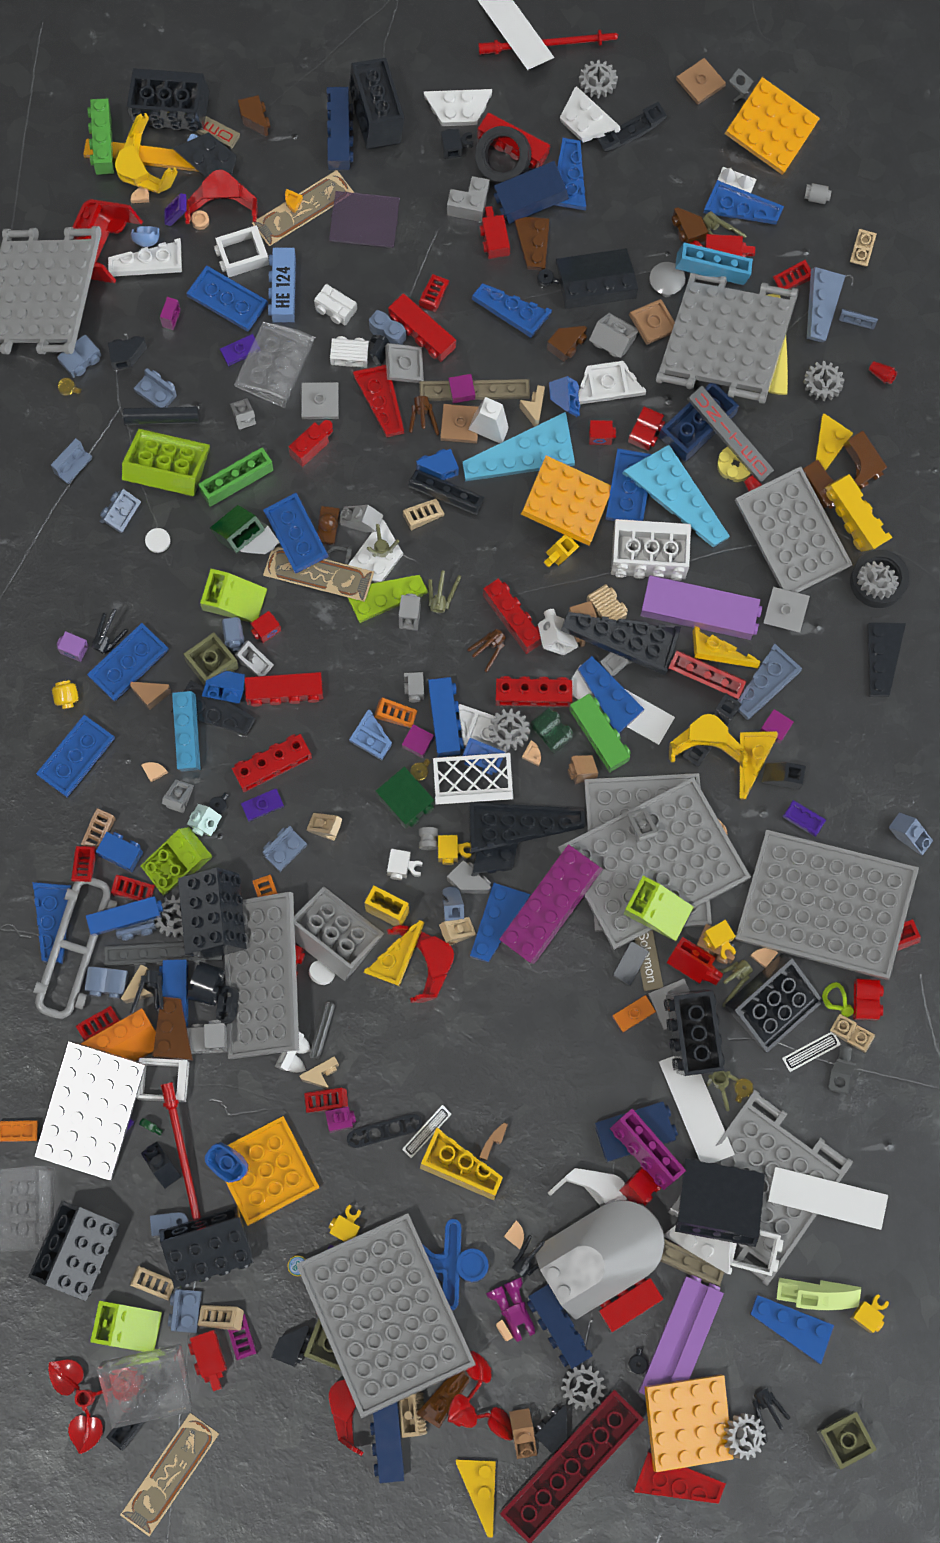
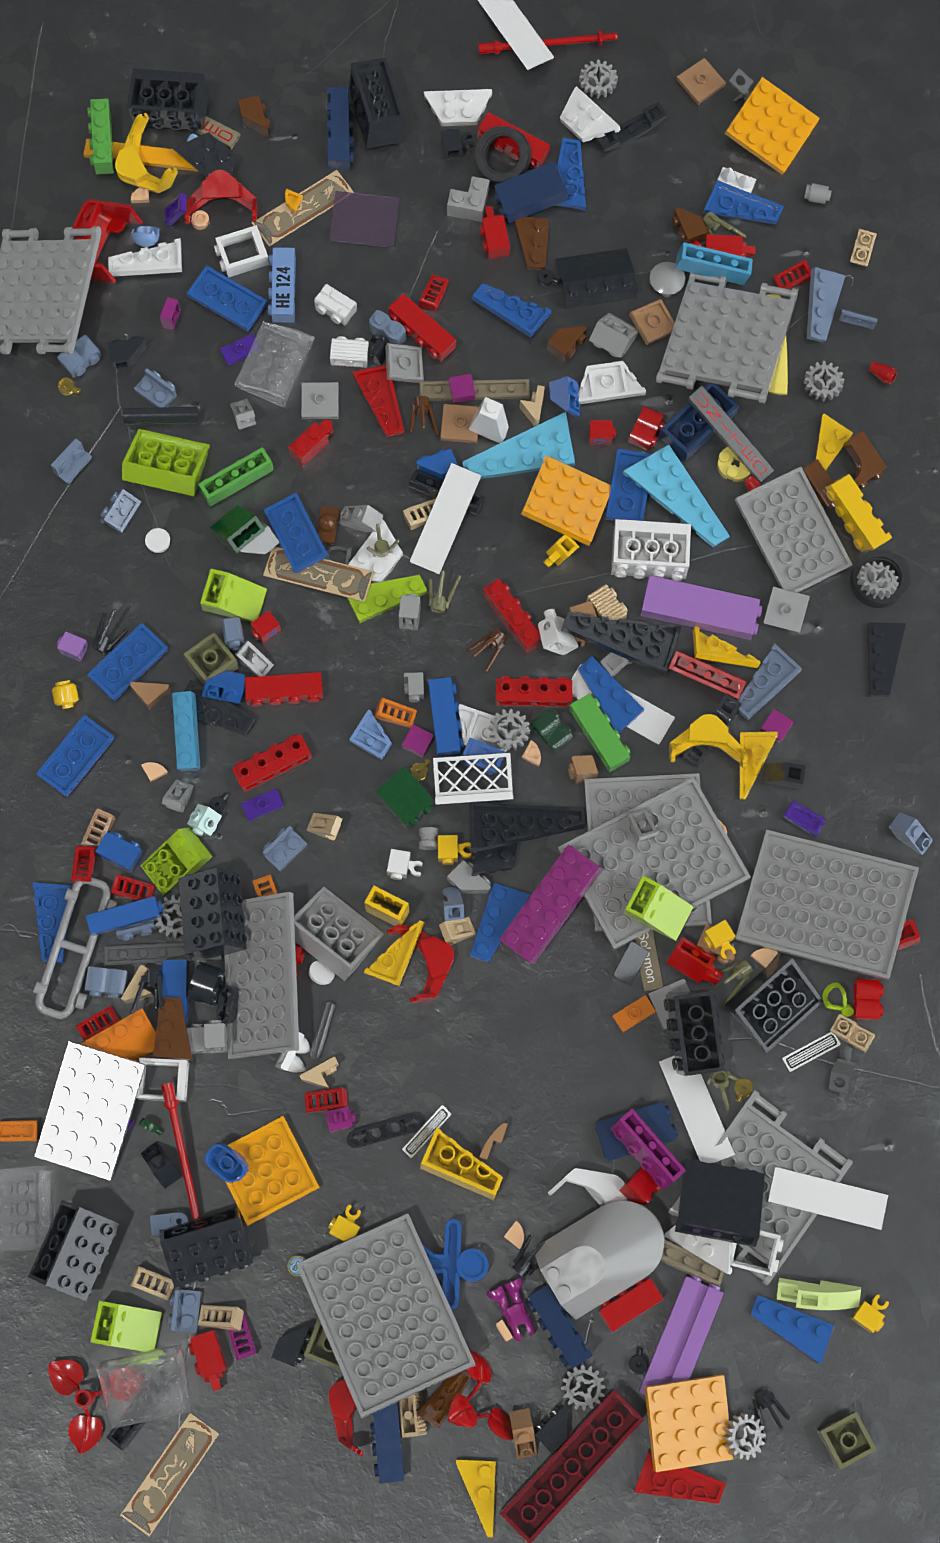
(445, 518): none -> white sticker

